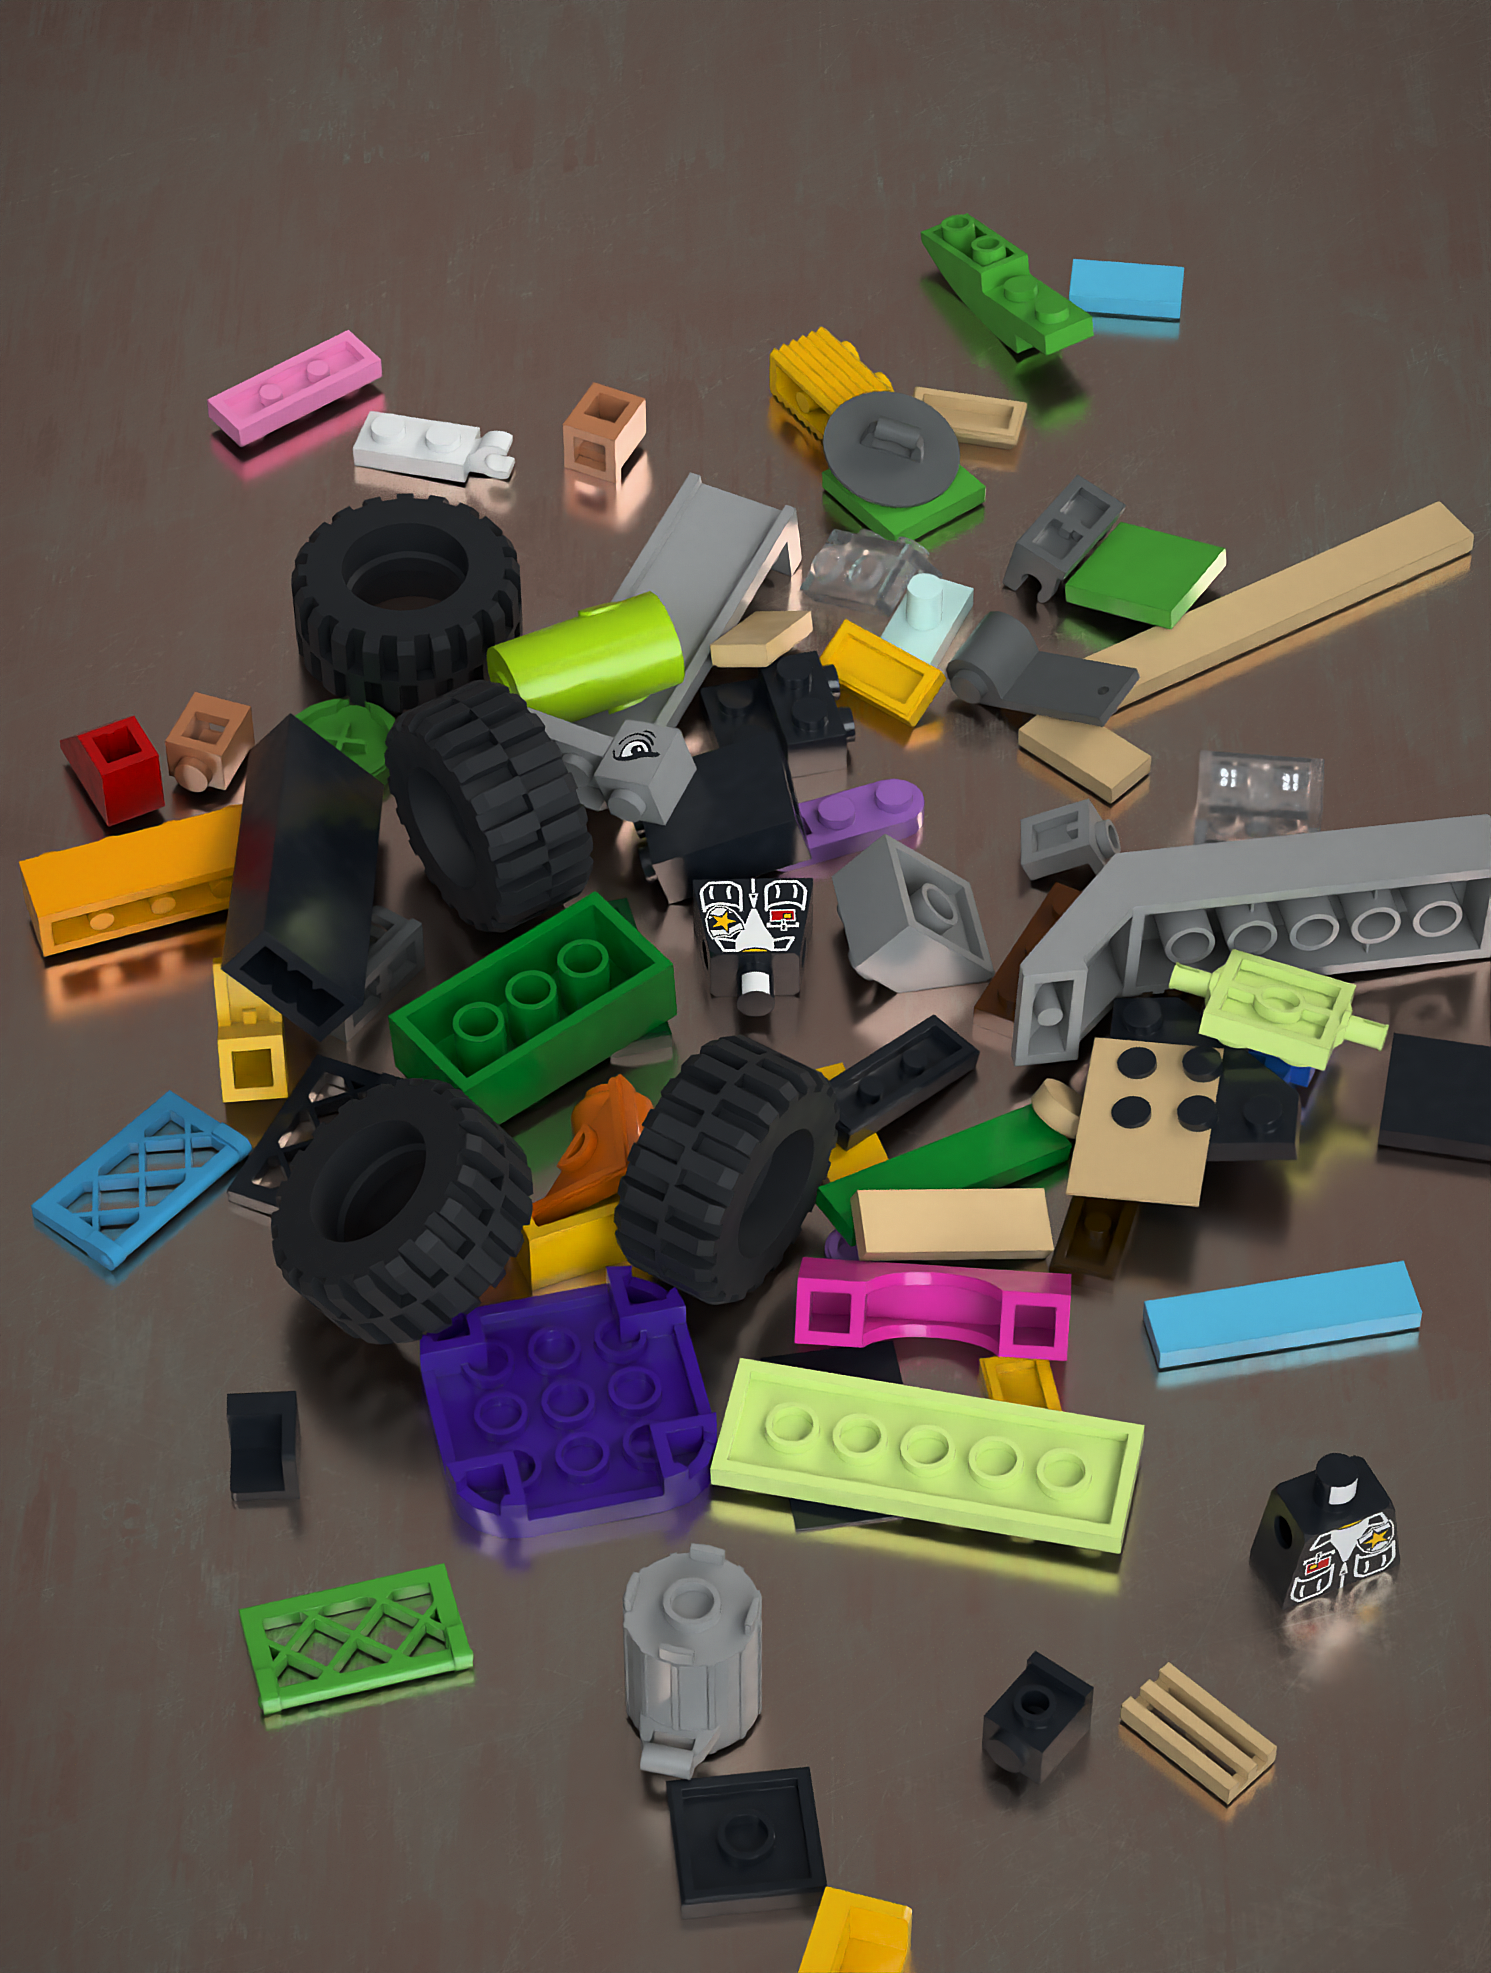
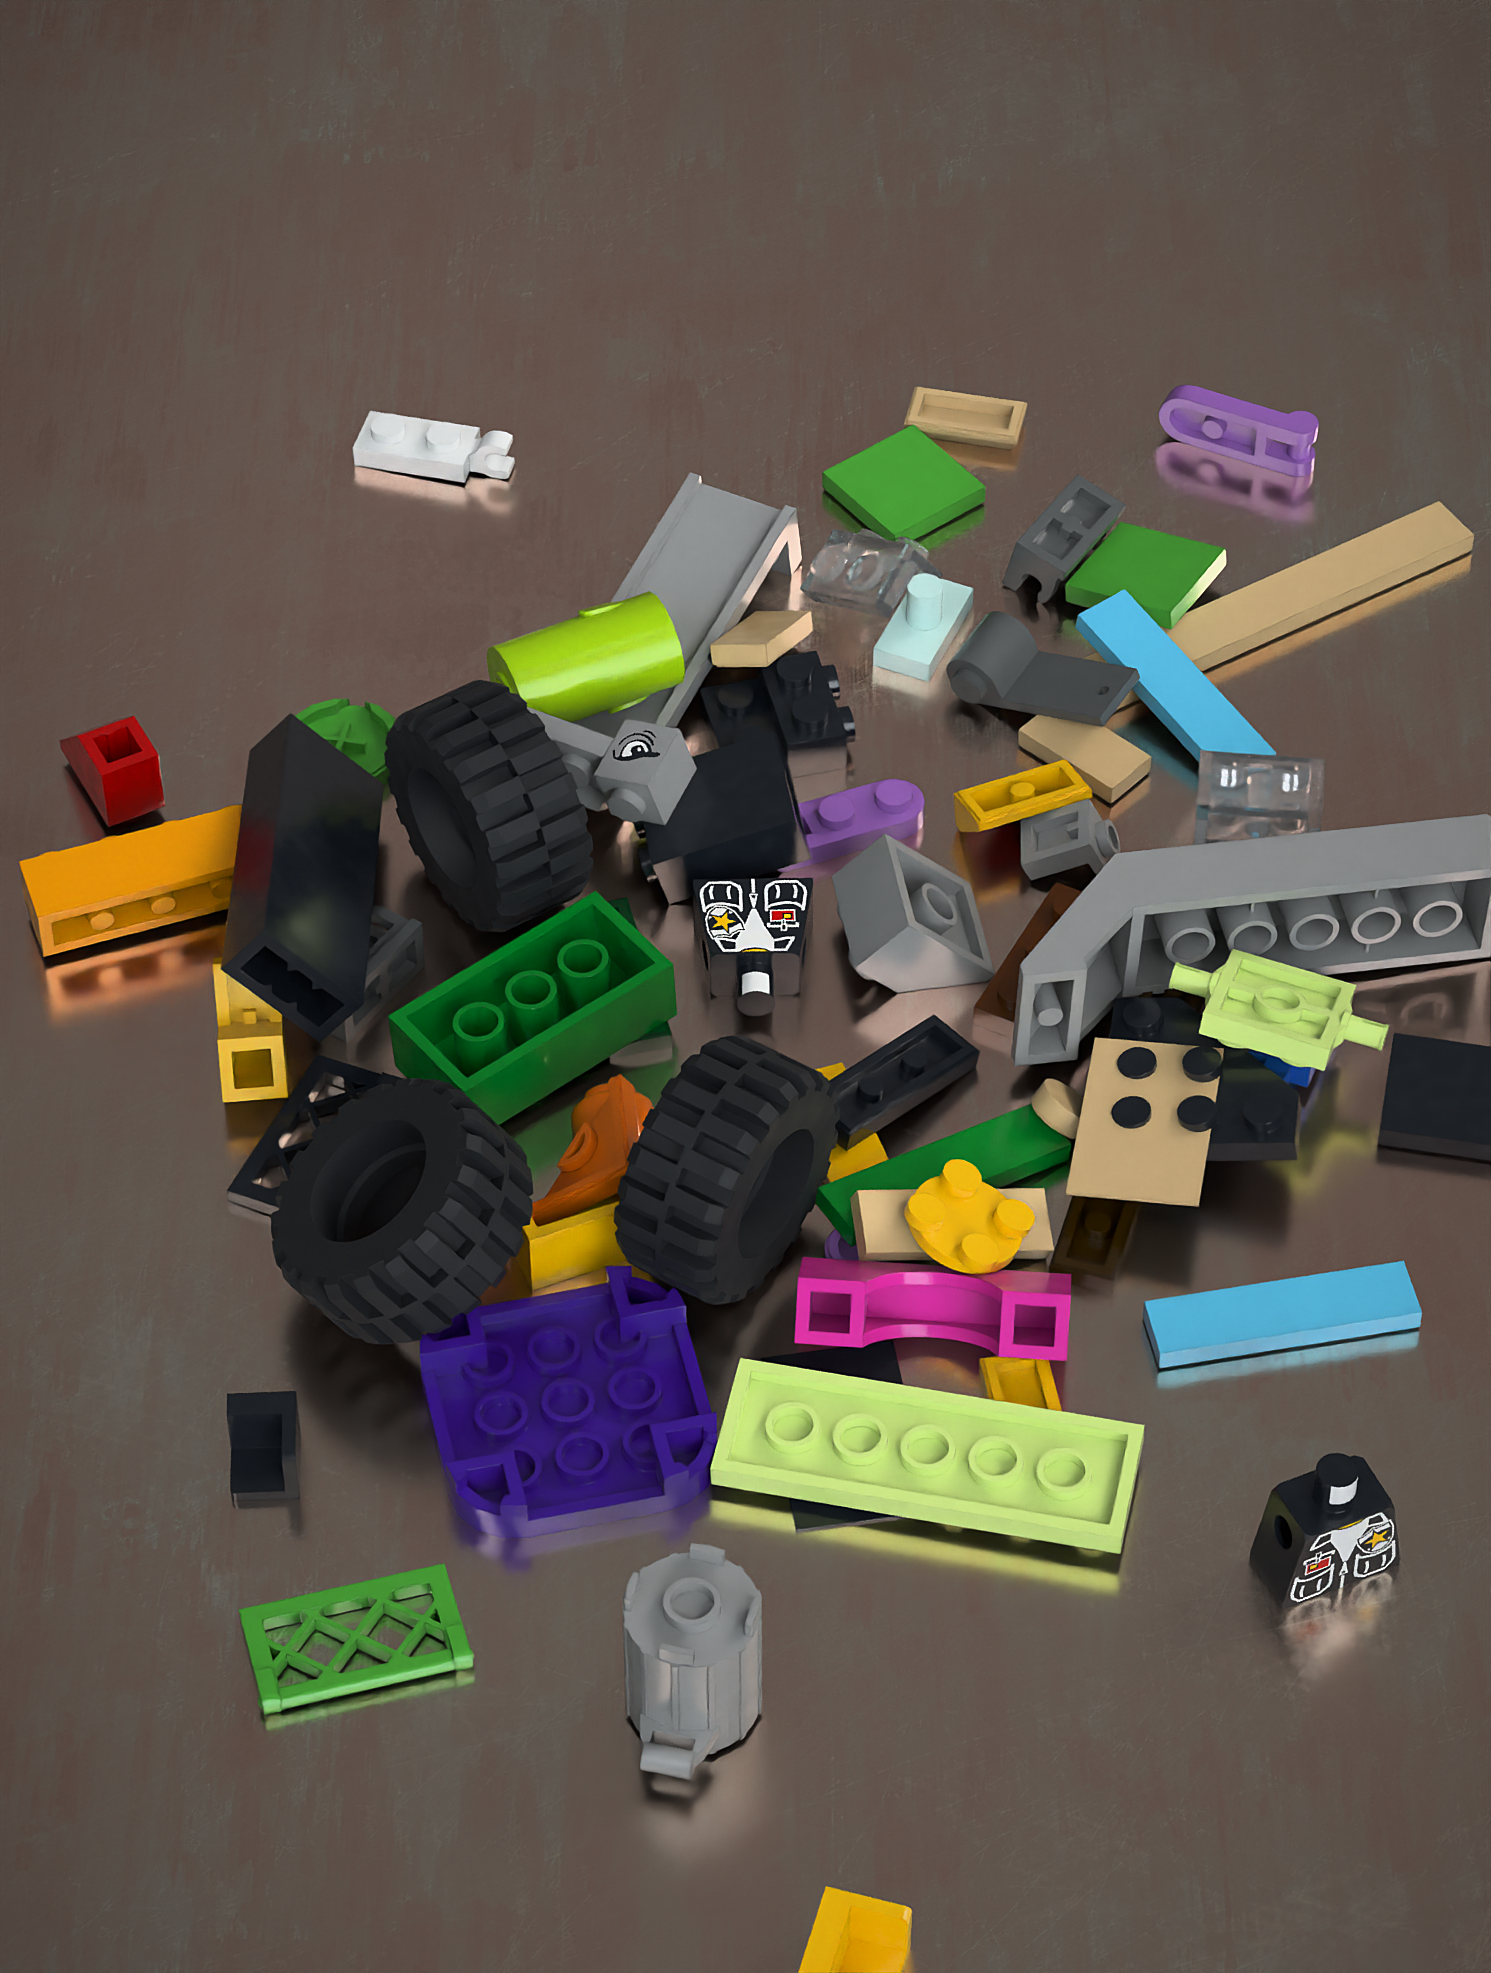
(90, 1176): dark azure window -> none
(203, 755): nougat brick -> none
(294, 388): bright pink plate -> none
(402, 552): black tyre -> none
(603, 432): nougat brick -> none
(746, 1842): black tile -> none
(819, 376): yellow brick -> none
(882, 673): yellow tile -> none
(891, 449): dark grey shield -> none
(967, 1221): none -> yellow piece
(1000, 291): bright green slope -> none
(1019, 796): none -> yellow slope
(1038, 1719): black brick -> none
(1127, 288): medium azure tile -> none
(1168, 679): none -> medium azure tile
(1206, 1725): tan tile -> none
(1241, 429): none -> medium lavender plate

